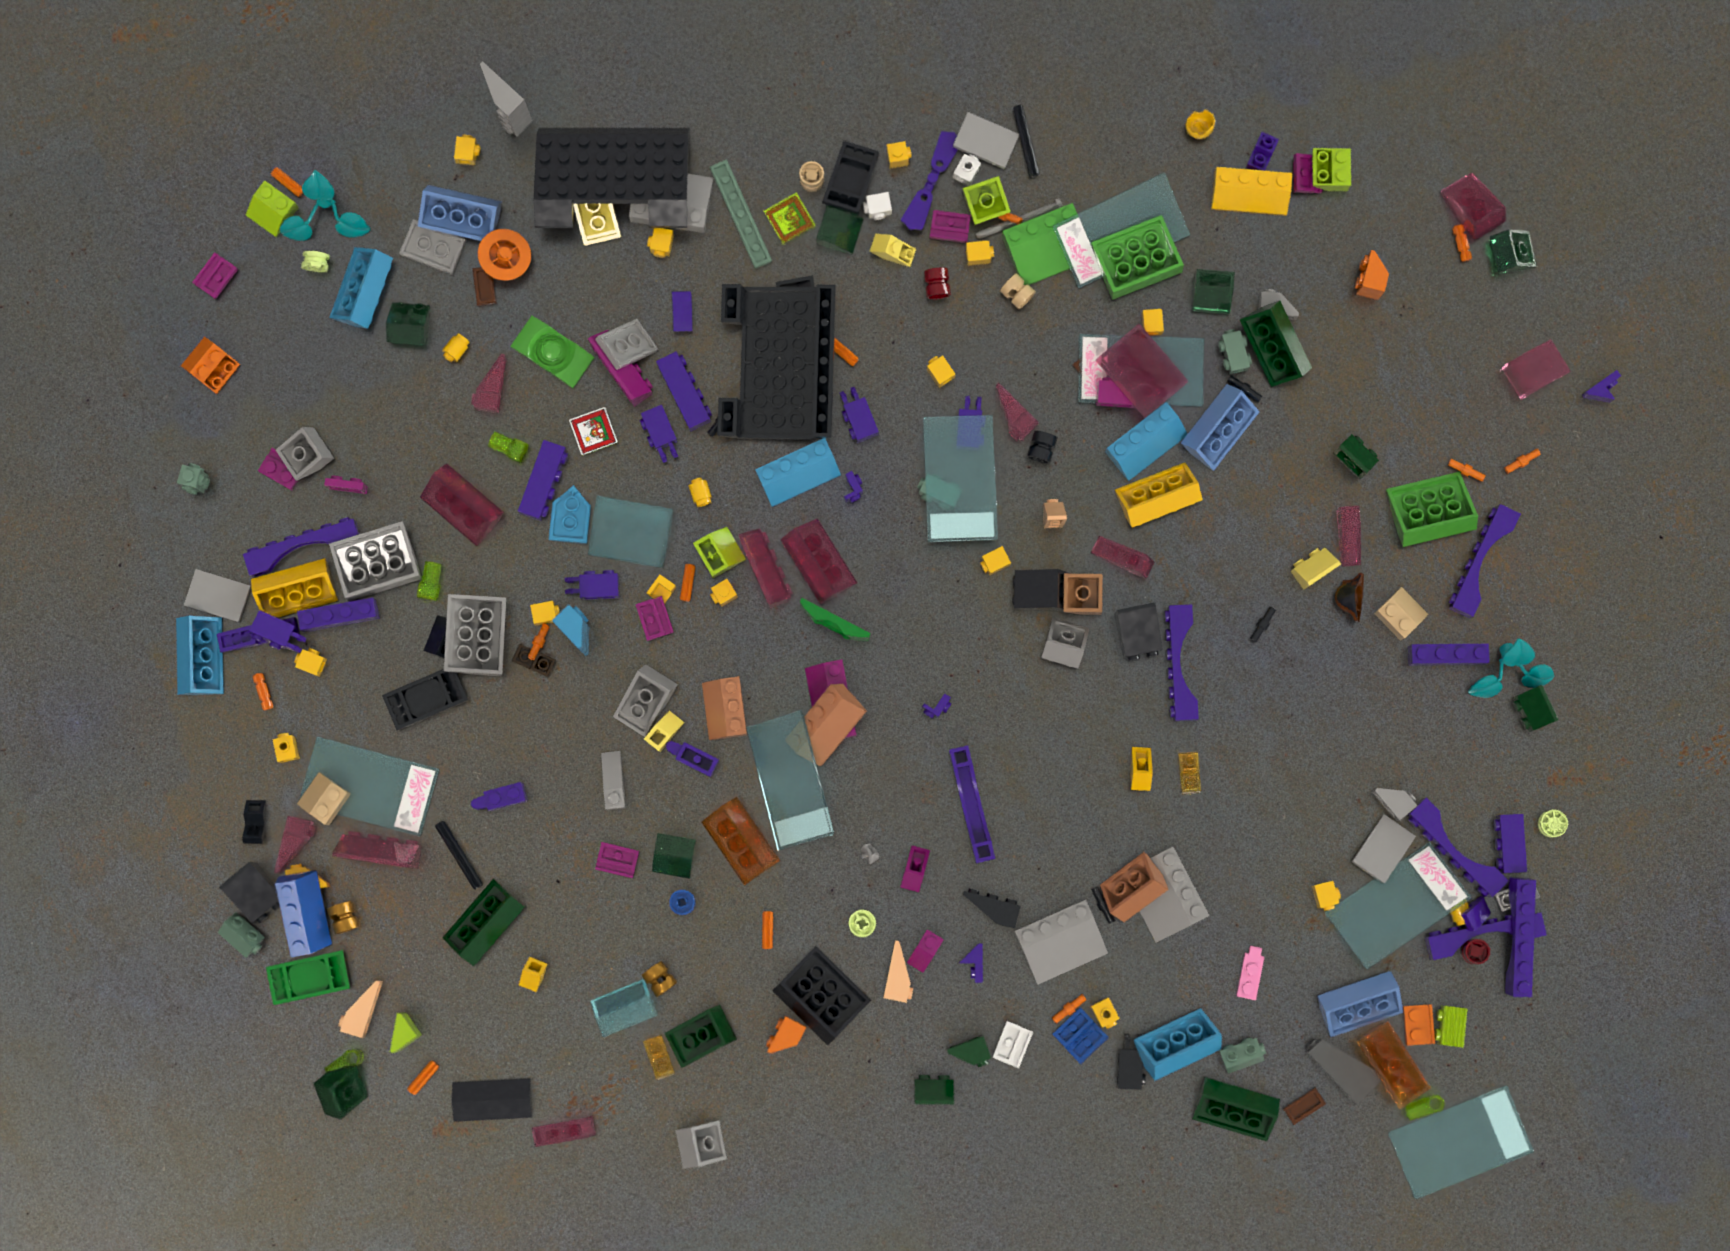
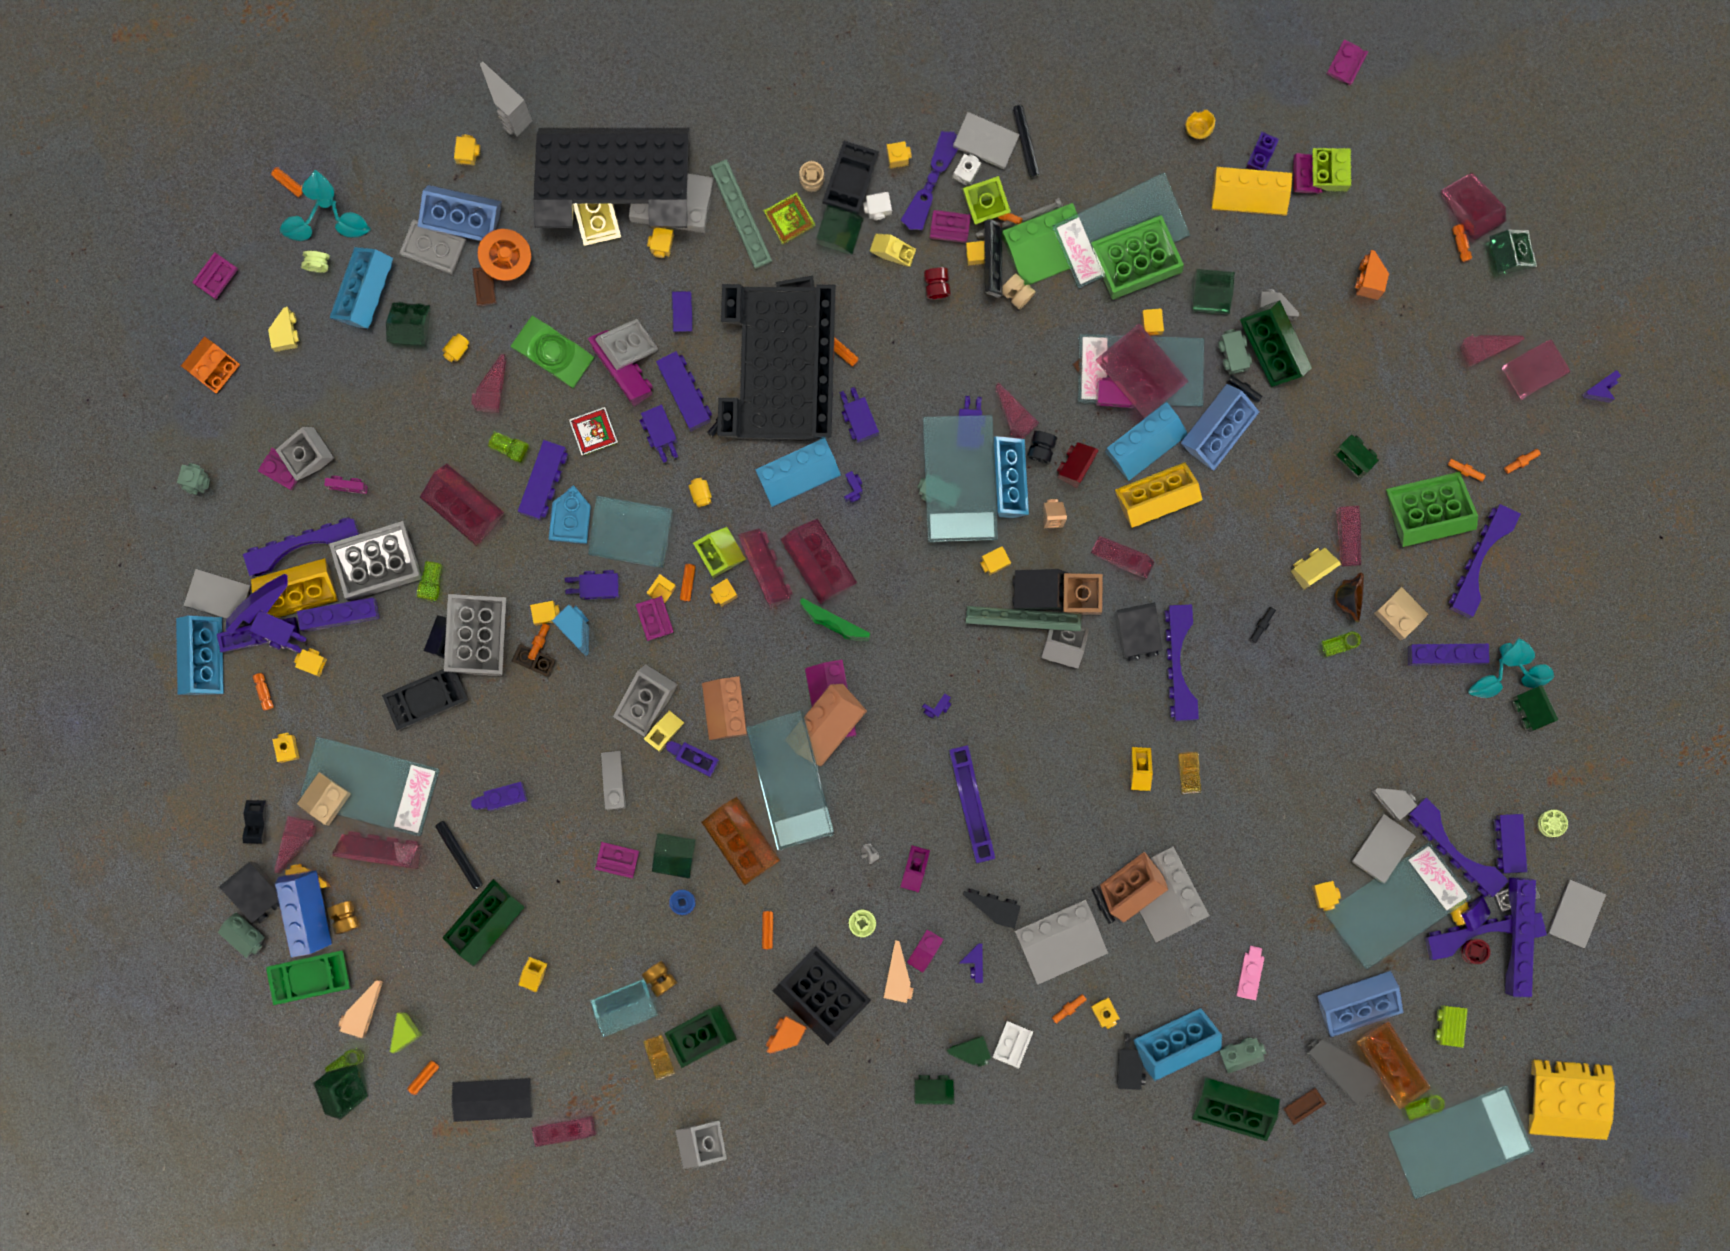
(259, 600): none -> dark purple slope
(270, 208): lime slope -> none
(282, 331): none -> light yellow slope
(940, 371): yellow brick -> none
(993, 258): none -> black tile
(1011, 477): none -> dark azure slope
(1023, 618): none -> sand green tile
(1077, 464): none -> dark red slope
(1080, 1035): blue slope -> none
(1339, 644): none -> clear neon green piece
(1347, 62): none -> magenta plate
(1418, 1024): orange plate -> none
(1485, 346): none -> clear pink slope
(1572, 1100): none -> yellow slope
(1576, 913): none -> light grey tile

